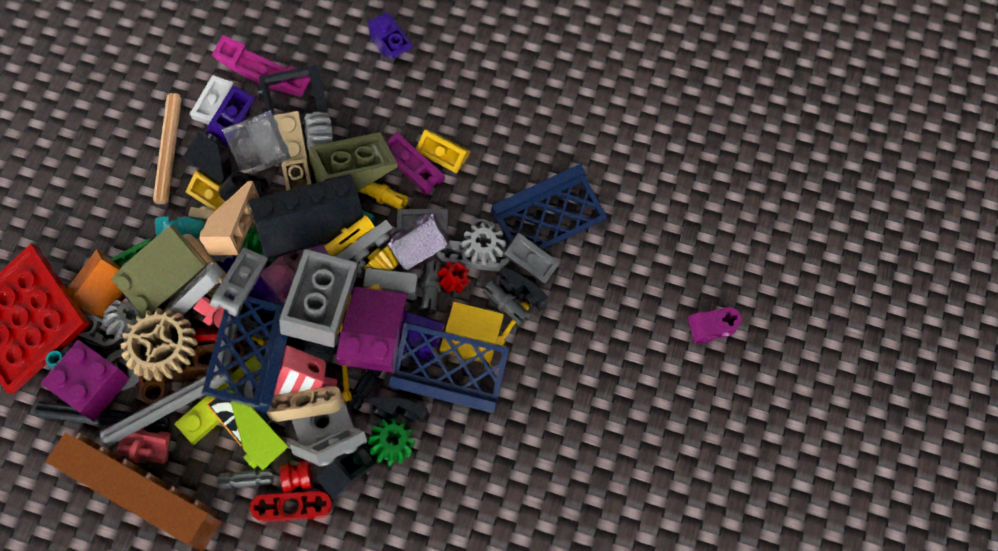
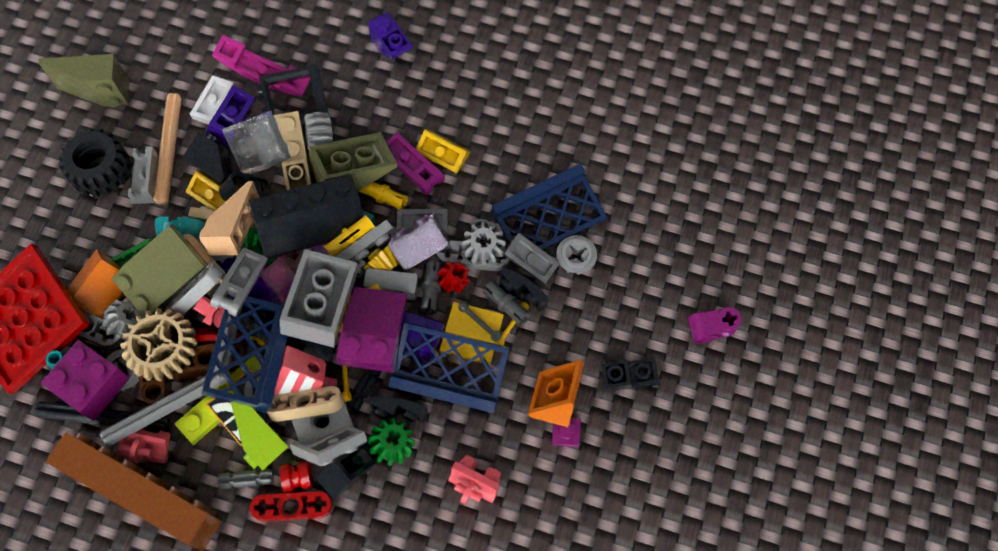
(84, 149): none -> black tyre
(89, 77): none -> olive slope
(143, 176): none -> light grey hinge
(472, 483): none -> coral hips
(495, 335): none -> dark grey hinge
(556, 393): none -> orange slope
(567, 436): none -> magenta plate
(577, 244): none -> light grey gear
(630, 375): none -> black slope

